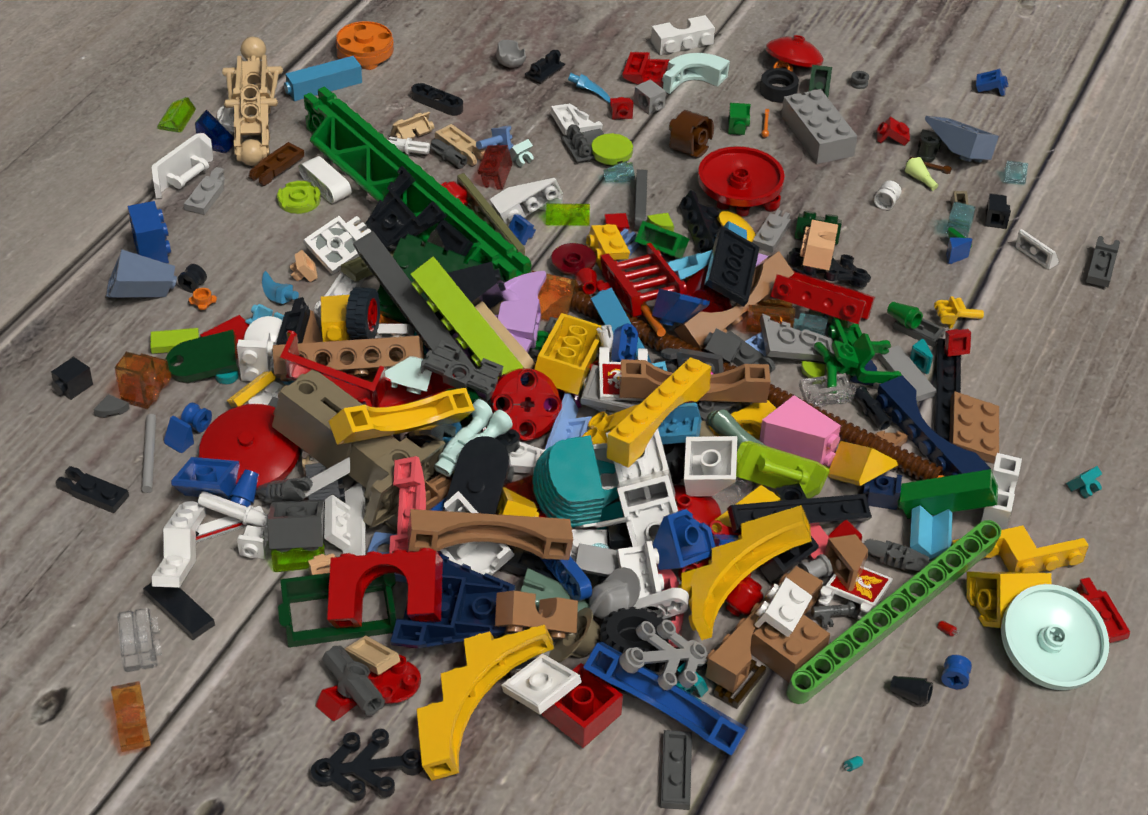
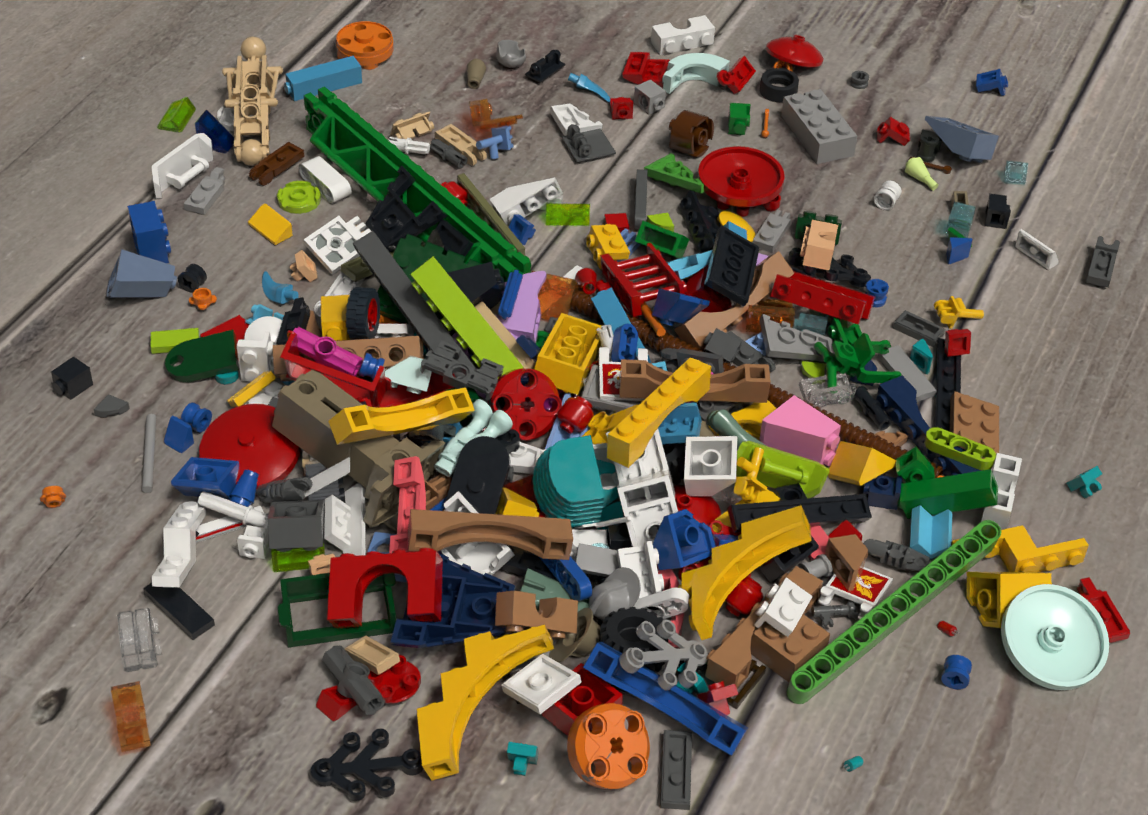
(53, 496): none -> orange plate
(92, 490): black hinge -> none
(141, 378): clear orange brick -> none
(271, 224): none -> yellow slope
(336, 358): none -> dark pink piece
(370, 366): none -> blue wheel
(426, 94): black beam -> none
(475, 73): none -> dark tan cone
(481, 113): none -> clear orange bracket
(495, 165): clear red hinge -> none
(510, 294): none -> blue axle
(521, 151): light aqua tile -> none
(522, 755): none -> teal tile
(528, 346): none -> dark blue tile
(573, 257): dark red dish -> none
(575, 414): none -> red head
(609, 746): none -> orange piece
(612, 148): lime tile -> none
(619, 173): clear light blue cone -> none
(674, 173): none -> bright green wing
(717, 696): none -> bracket
(737, 75): none -> red hinge
(748, 486): none -> yellow arm
(820, 78): dark green slope -> none
(878, 289): none -> blue wheel
(905, 314): green cone -> none
(912, 688): black cone -> none
(914, 466): none -> green brick
(979, 450): none -> lime beam

